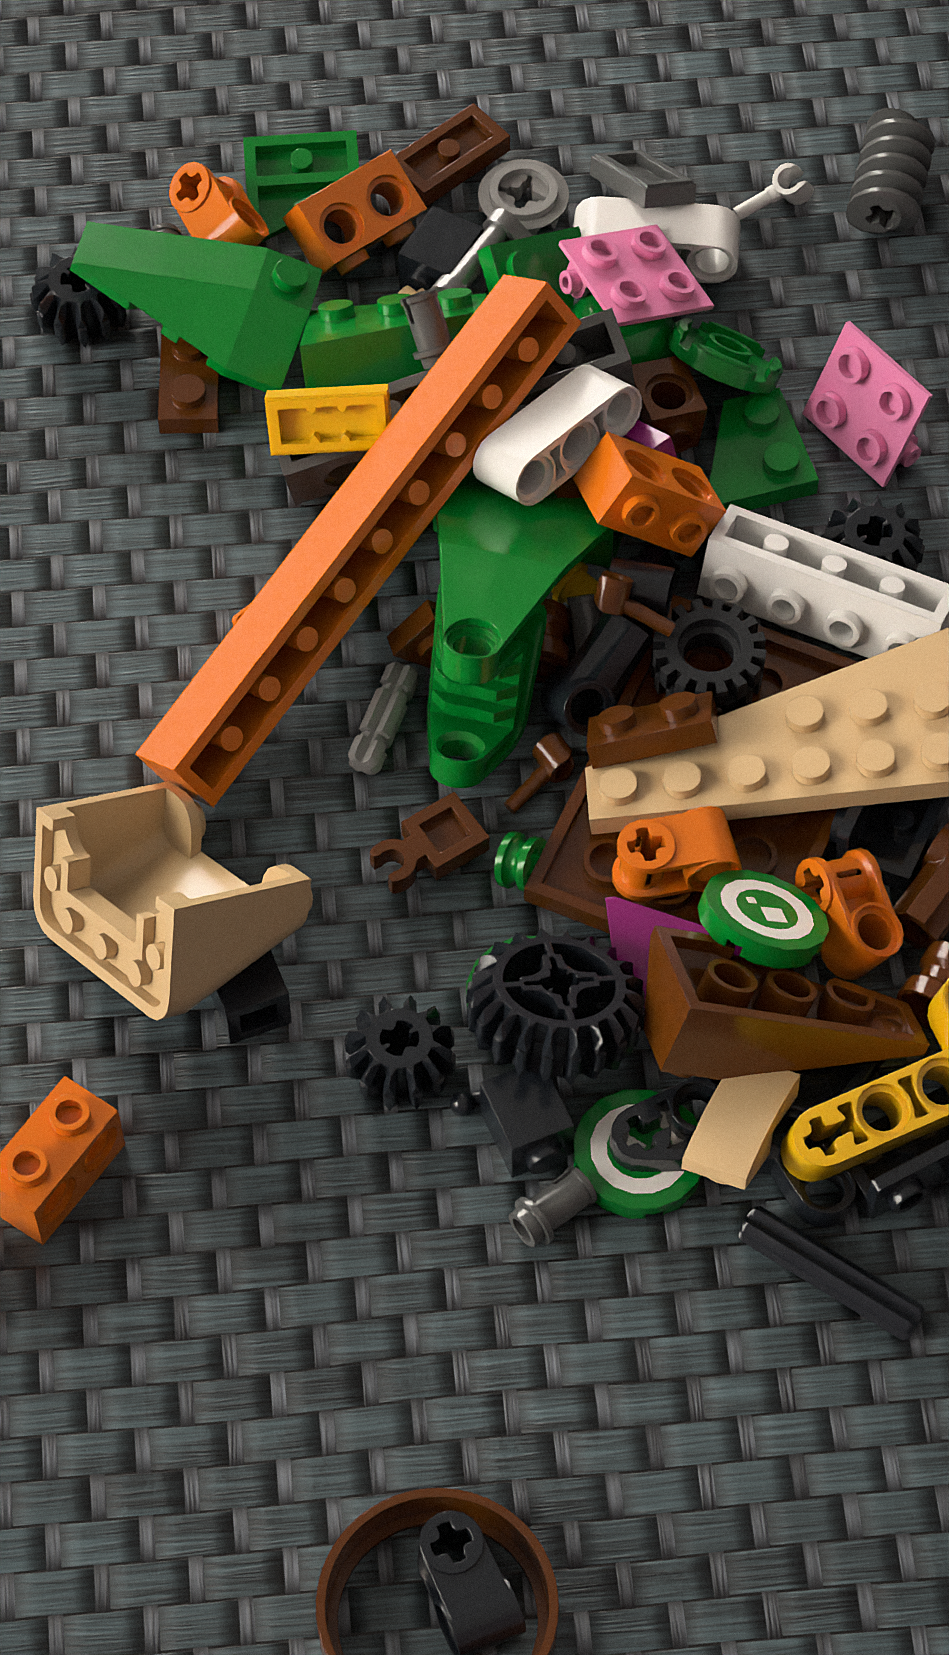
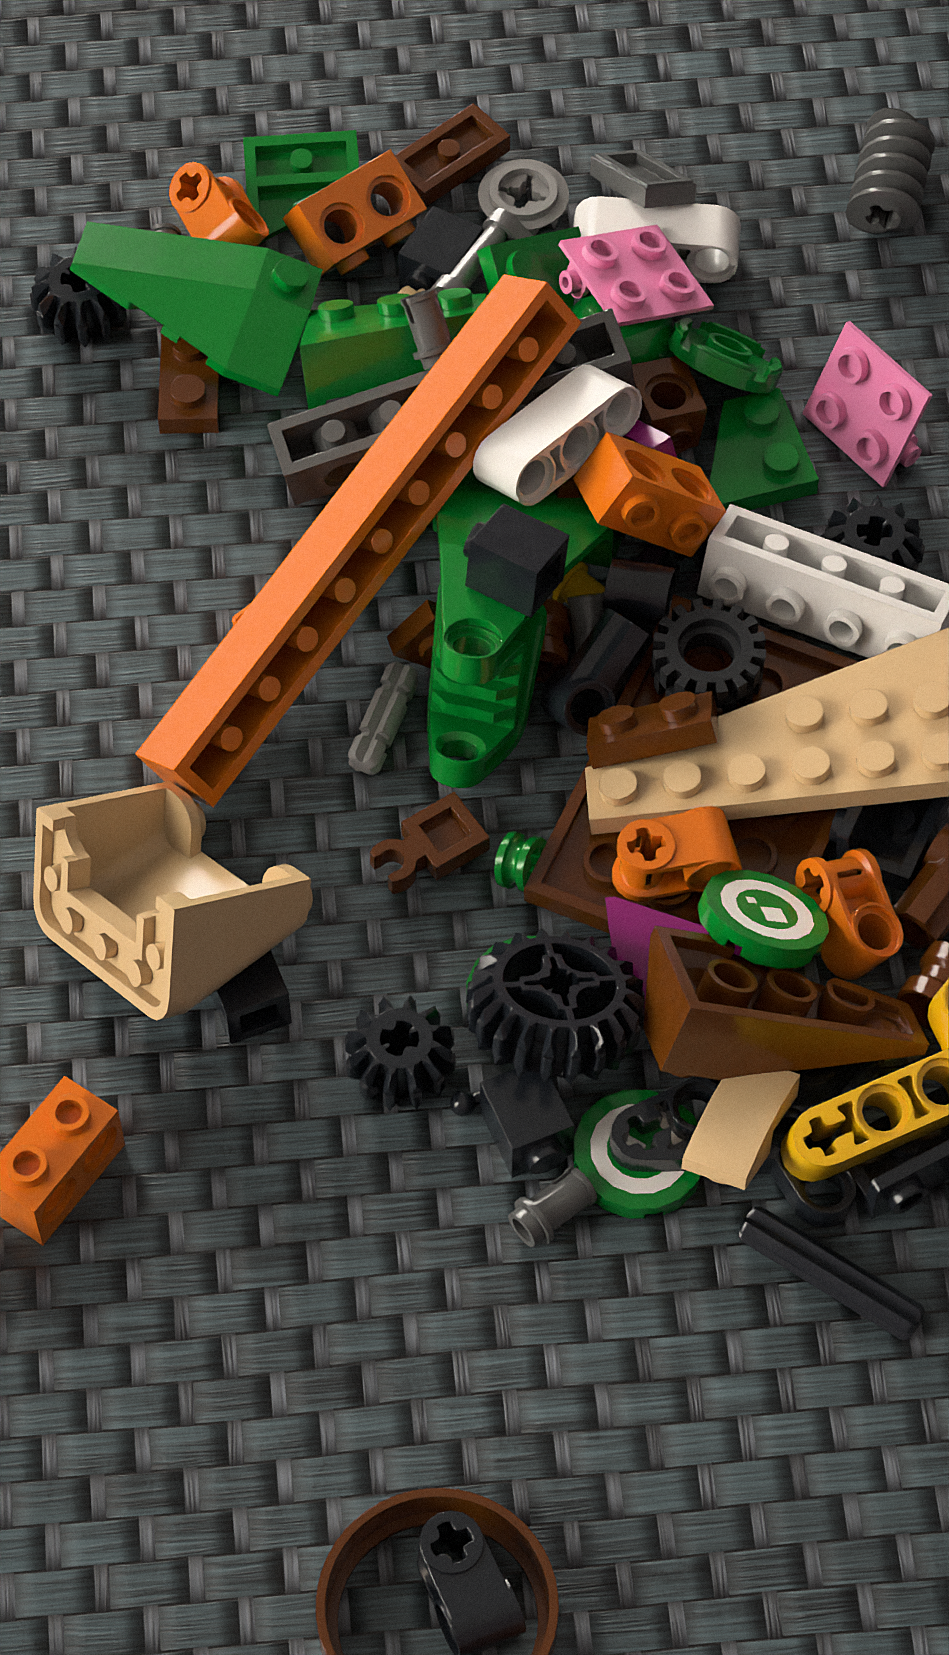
(326, 418): yellow plate -> none
(515, 559): none -> black brick
(555, 766): reddish brown hand -> none
(613, 598): reddish brown hand -> none
(779, 189): white hand -> none

